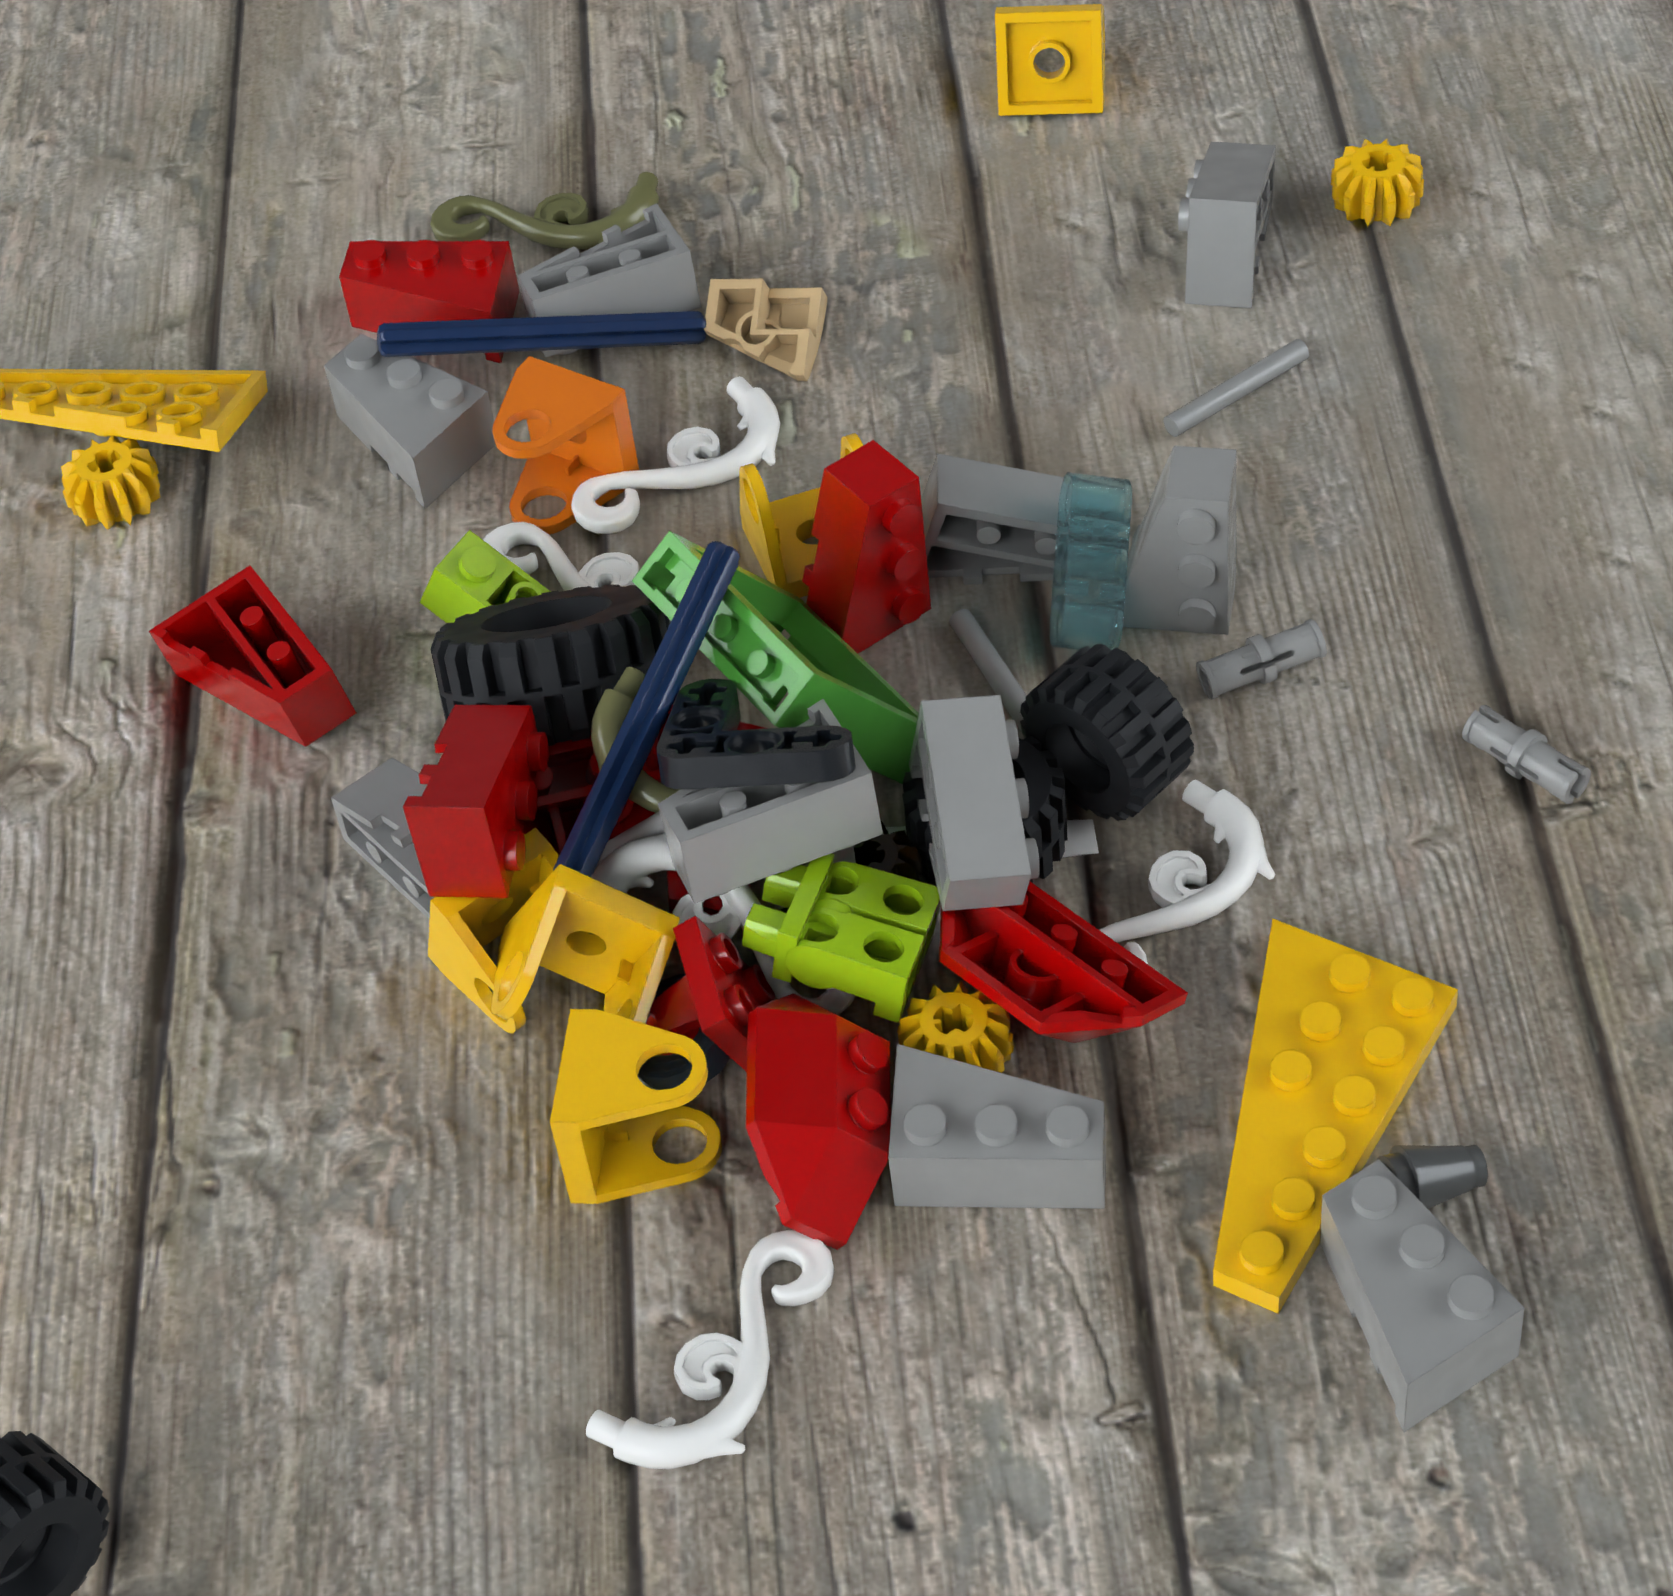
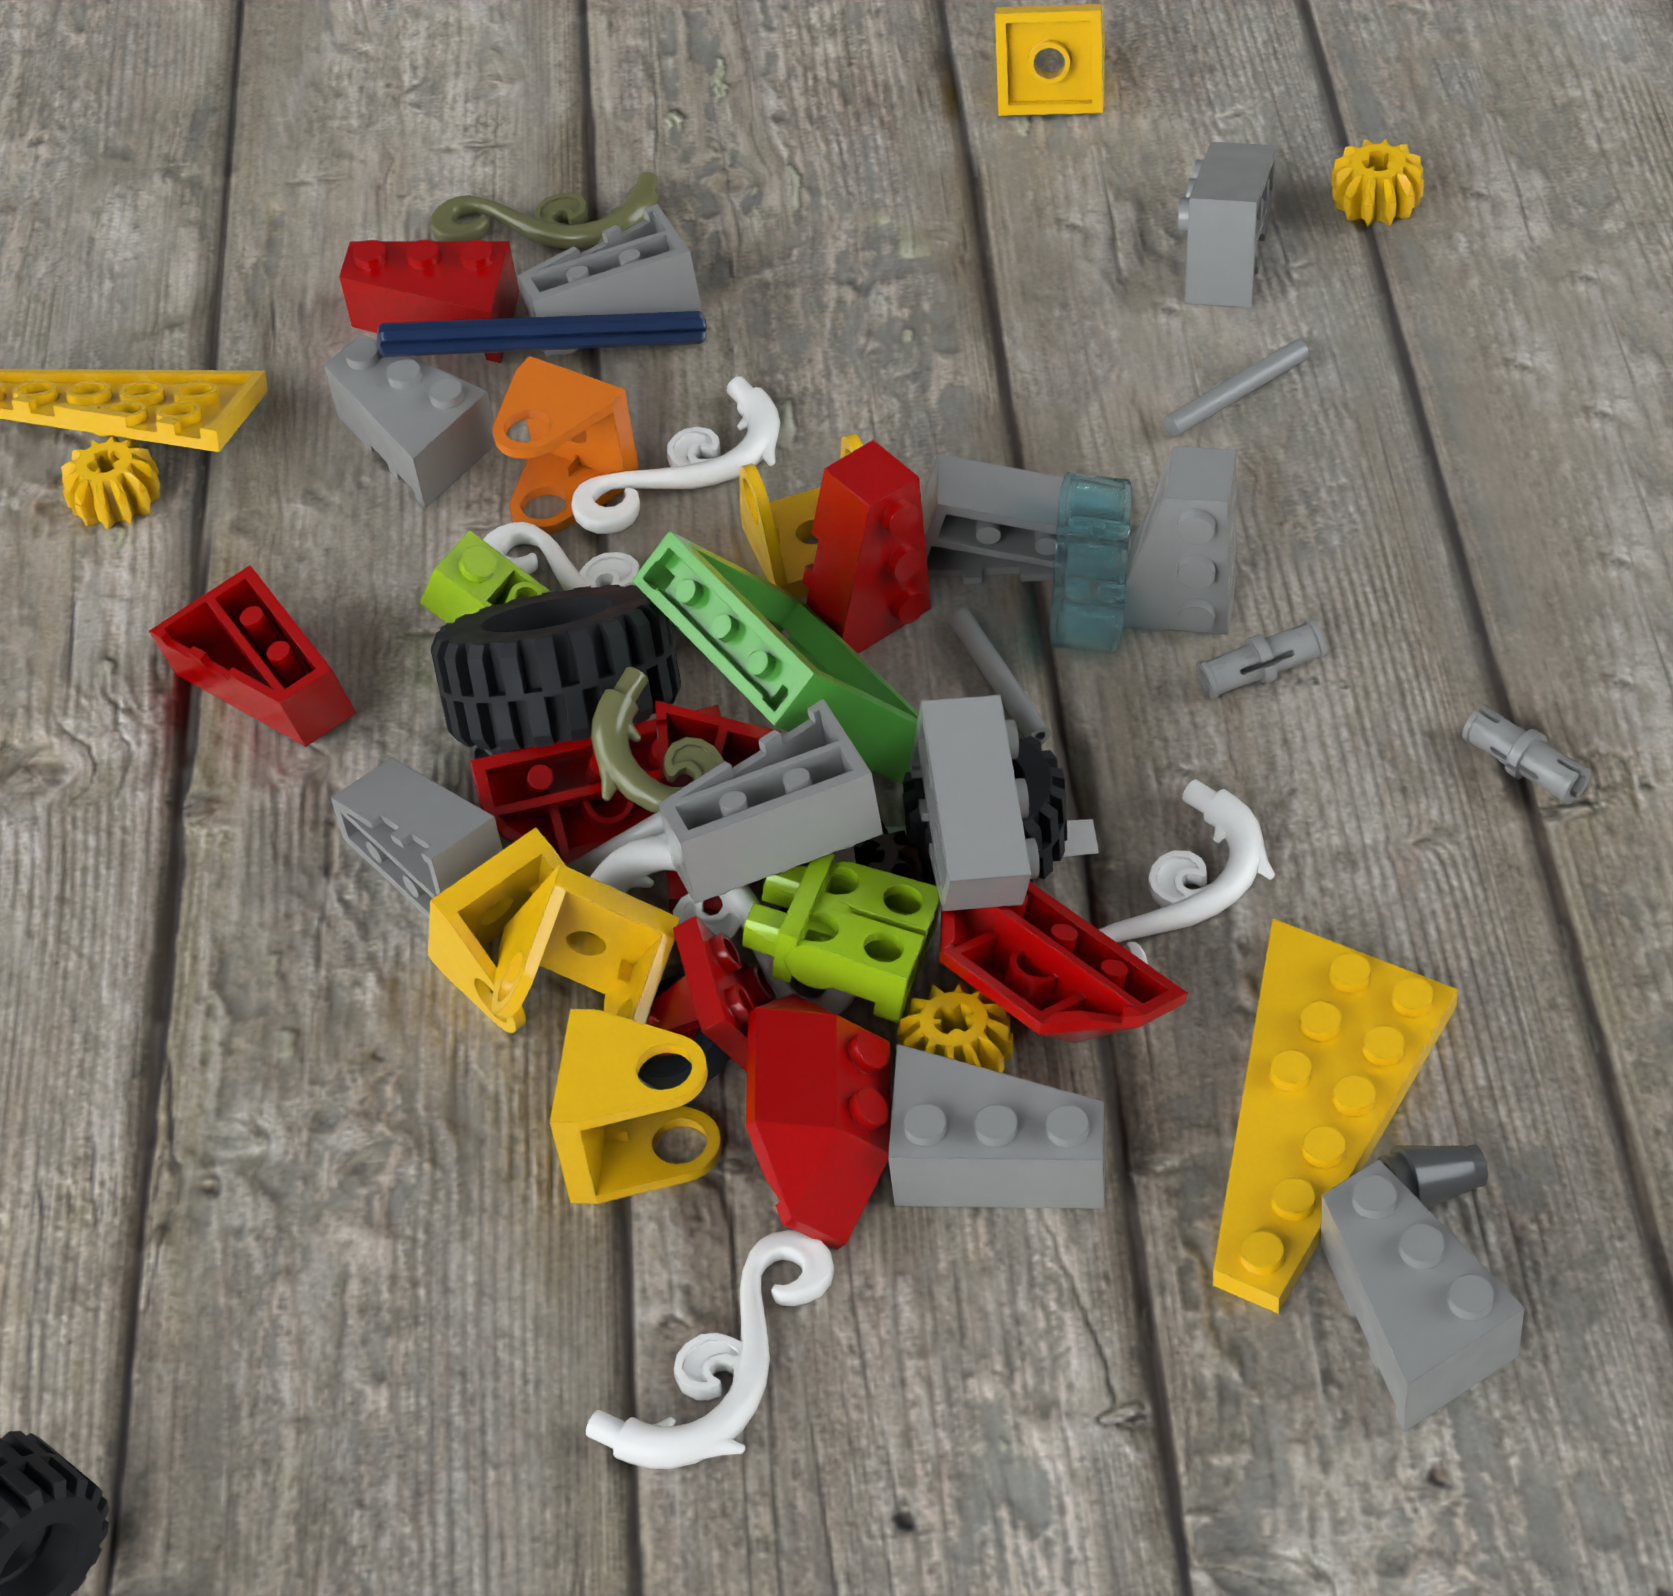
(477, 800): red wedge -> none
(649, 709): dark blue axle -> none
(707, 751): black beam -> none
(768, 323): tan slope -> none
(1110, 730): black tyre -> none

